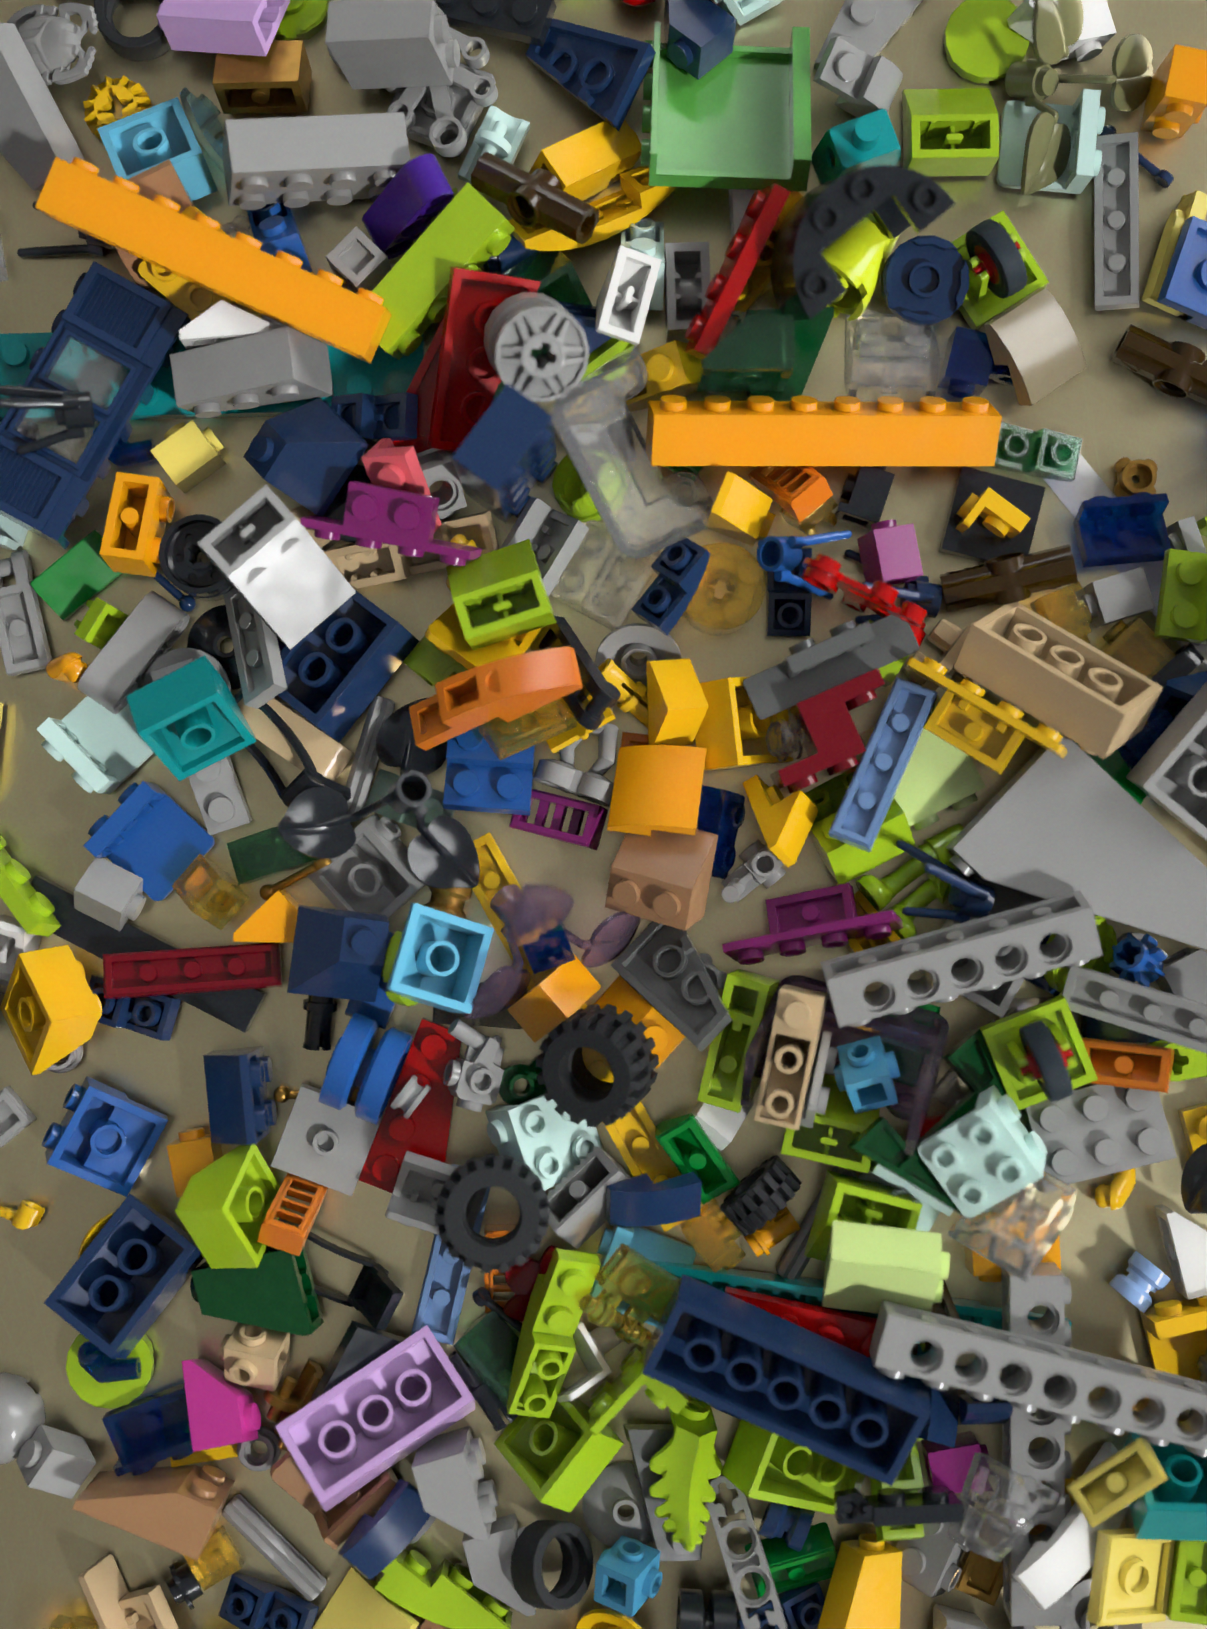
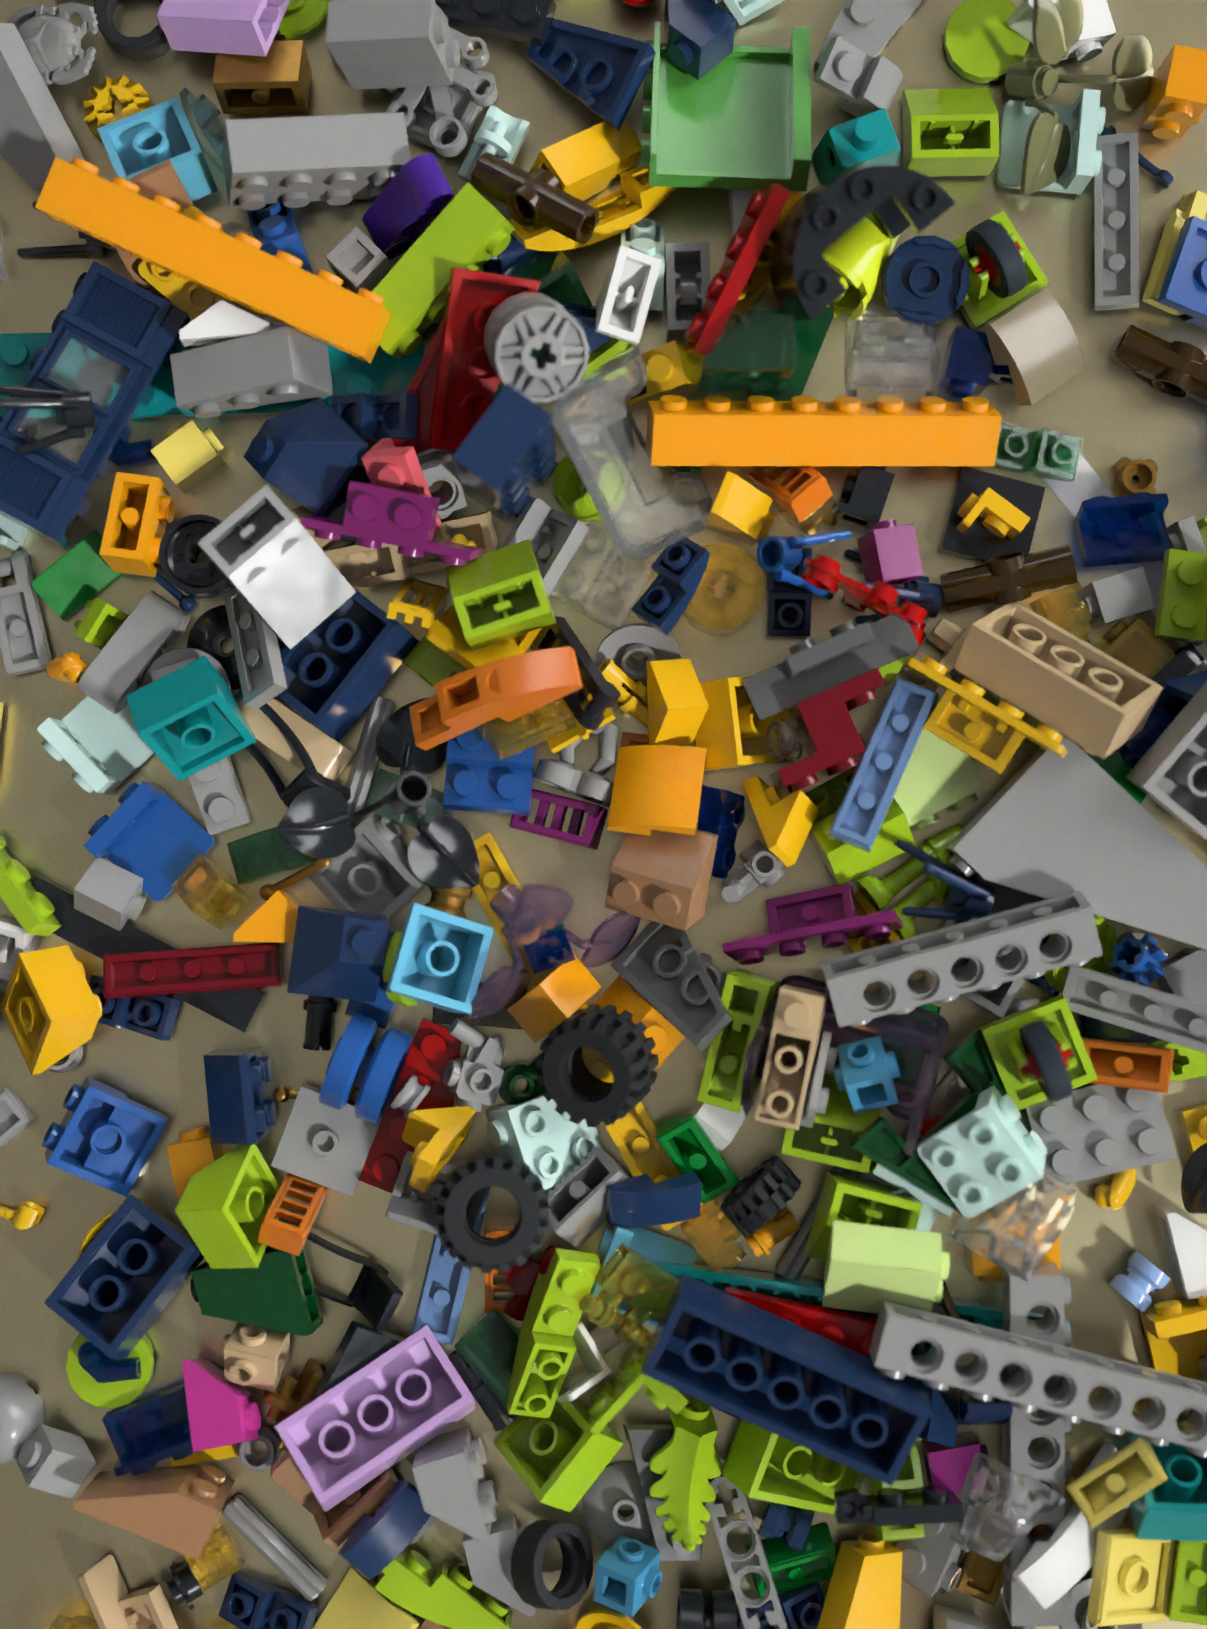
(417, 609): none -> yellow tile
(437, 1138): none -> yellow slope
(482, 1297): black hinge -> none

